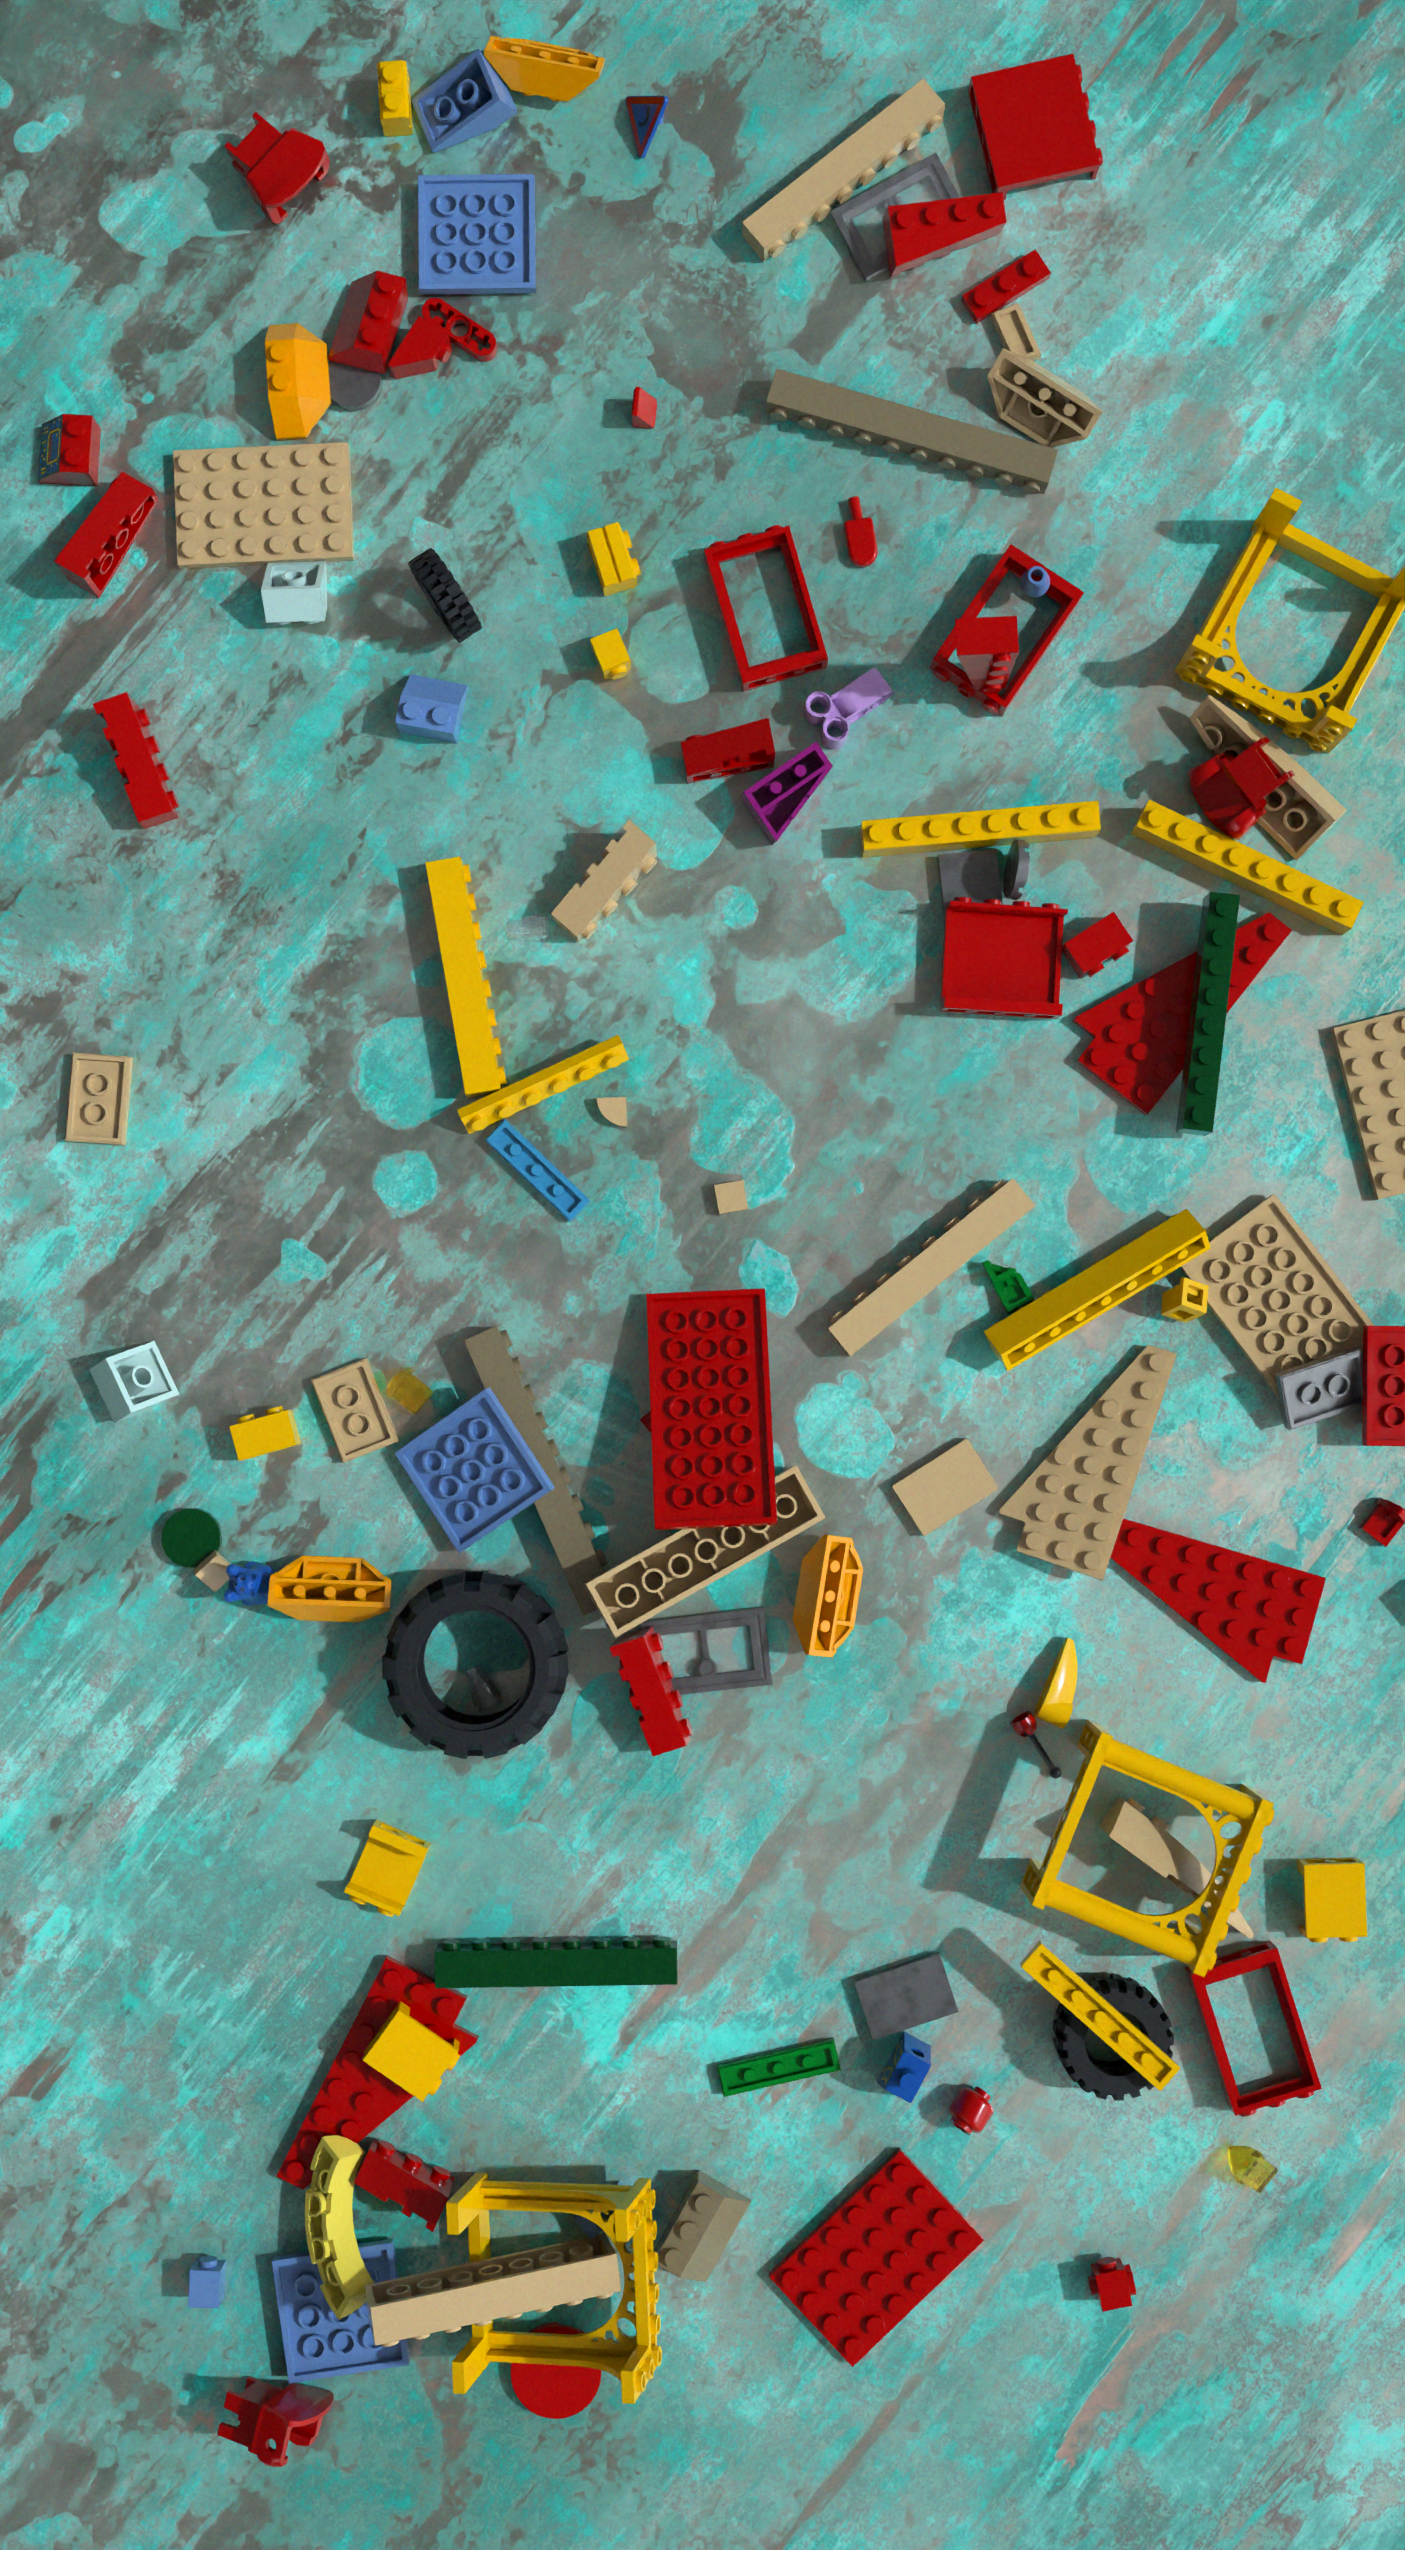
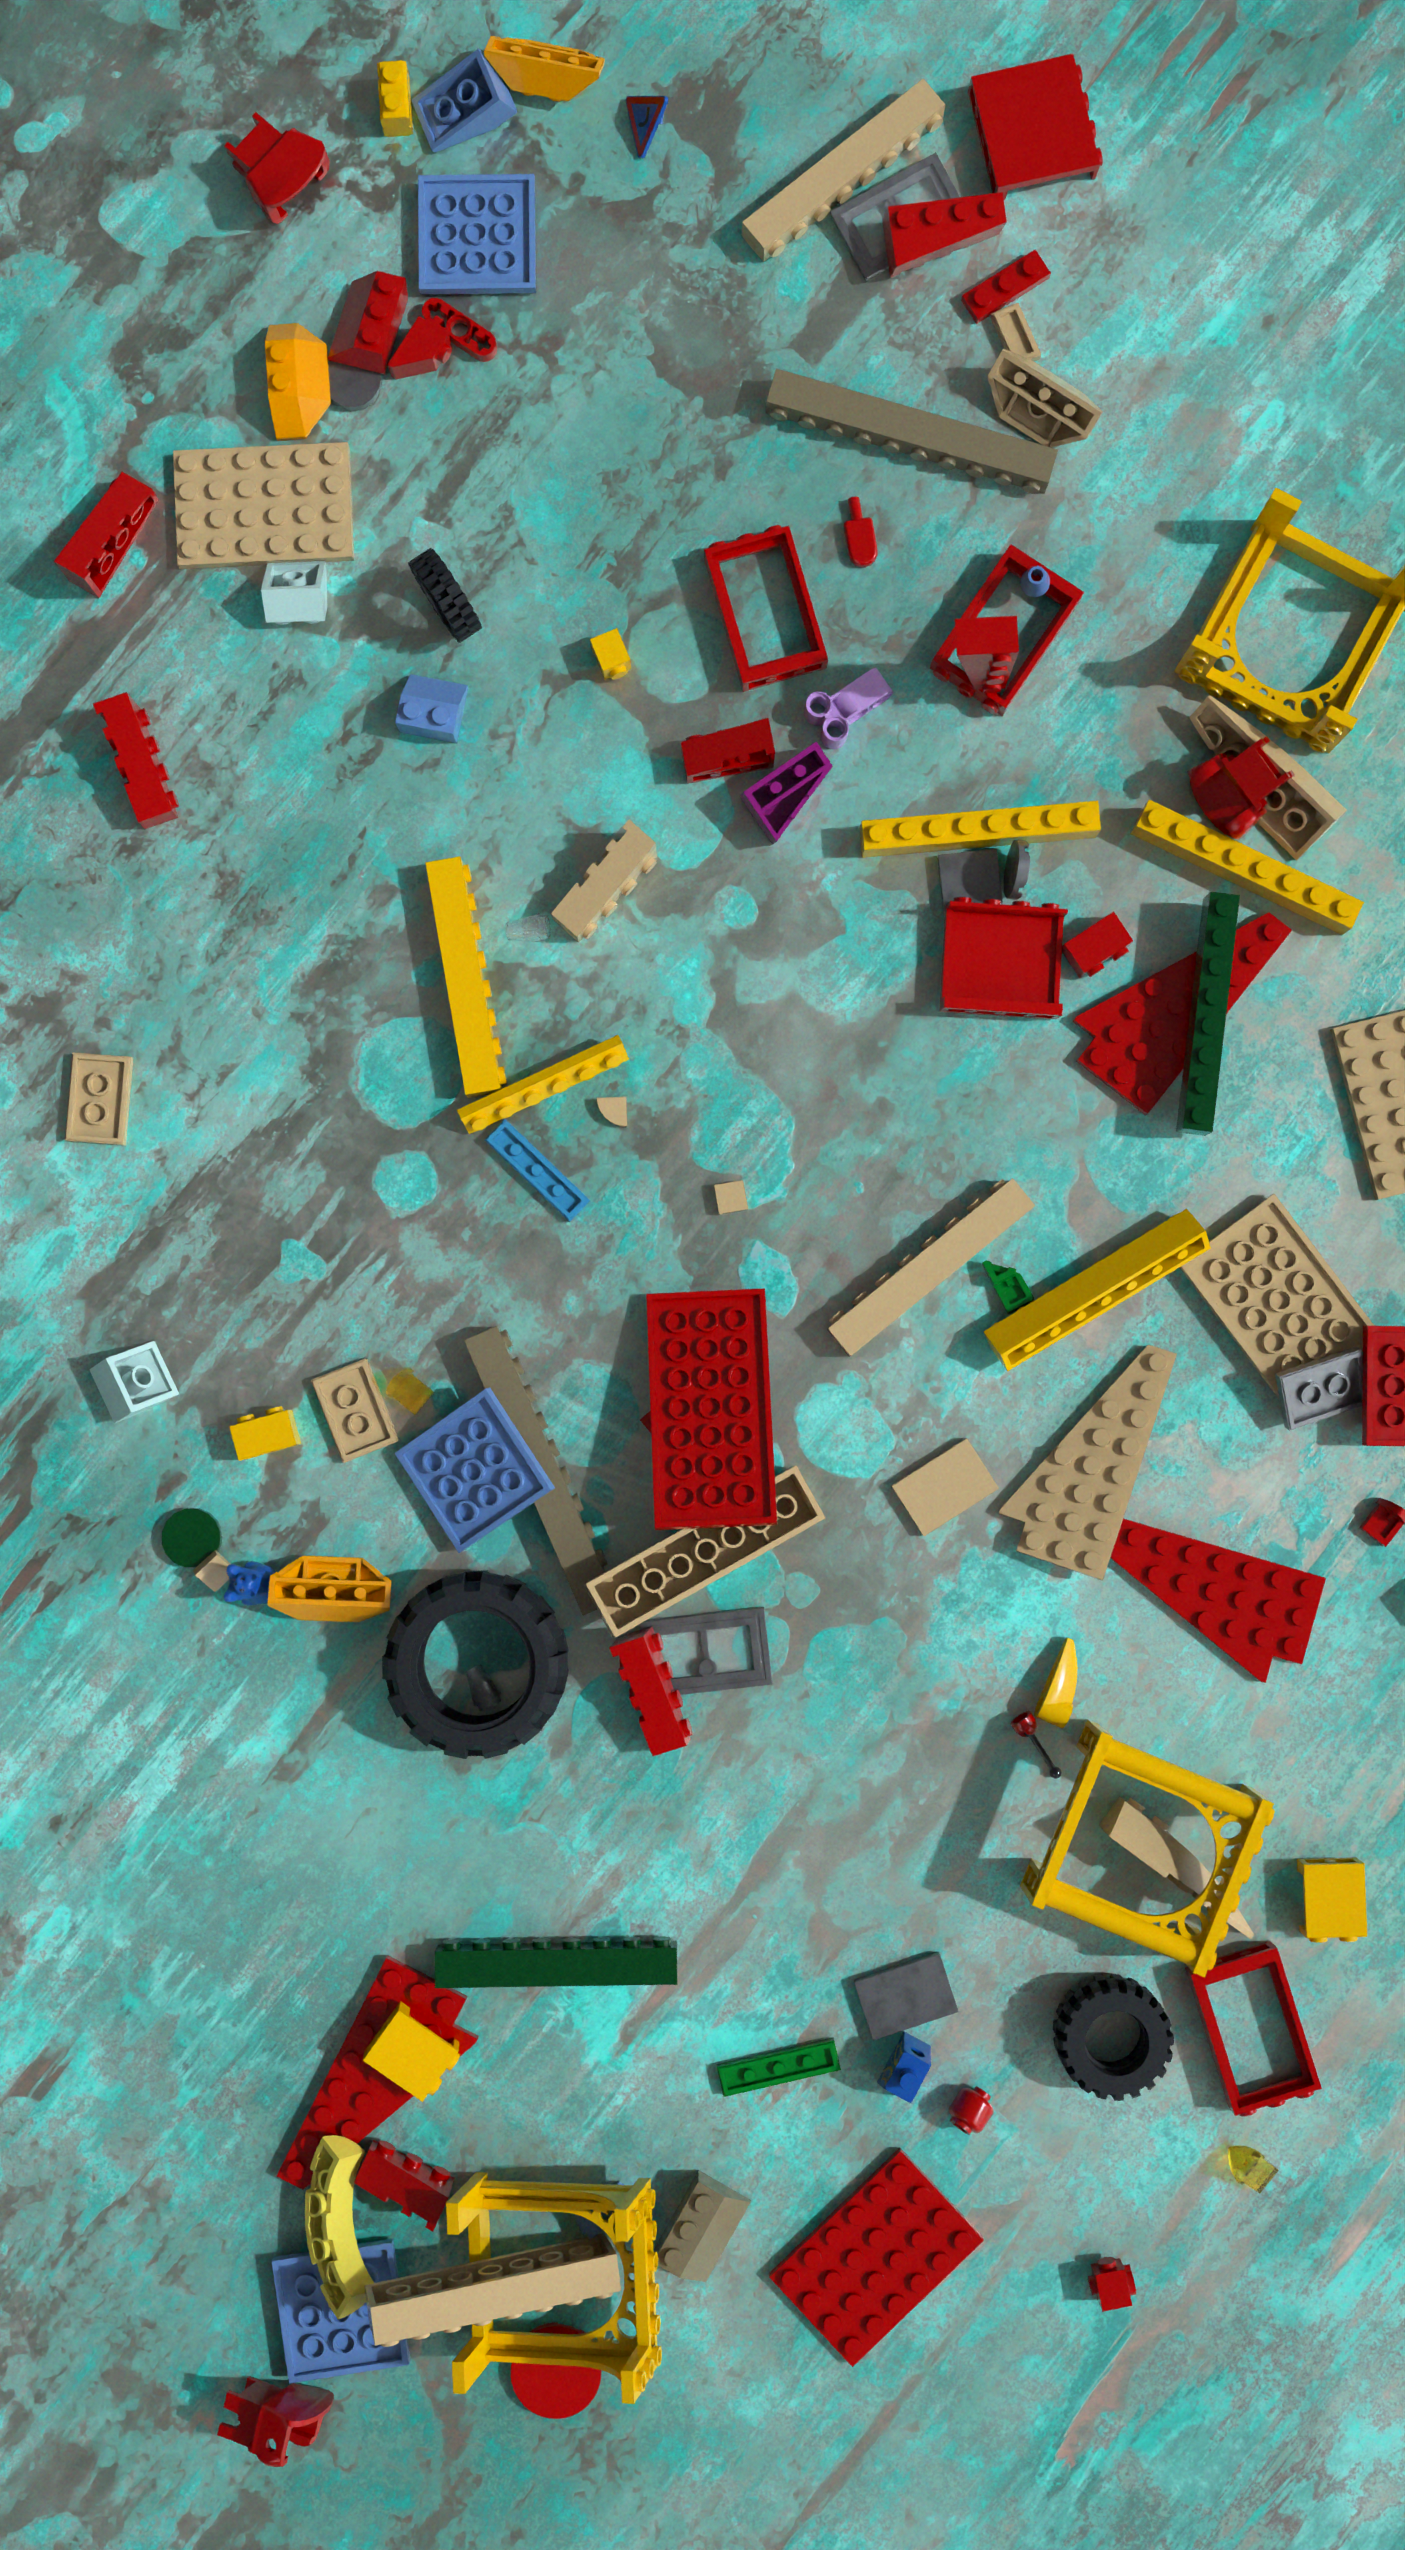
(70, 451): red slope -> none
(207, 2282): medium blue brick -> none
(387, 1868): yellow panel -> none
(611, 558): yellow brick -> none
(643, 409): slope -> none
(827, 1595): light orange wedge -> none
(1099, 2016): yellow plate -> none
(1185, 1300): yellow brick -> none

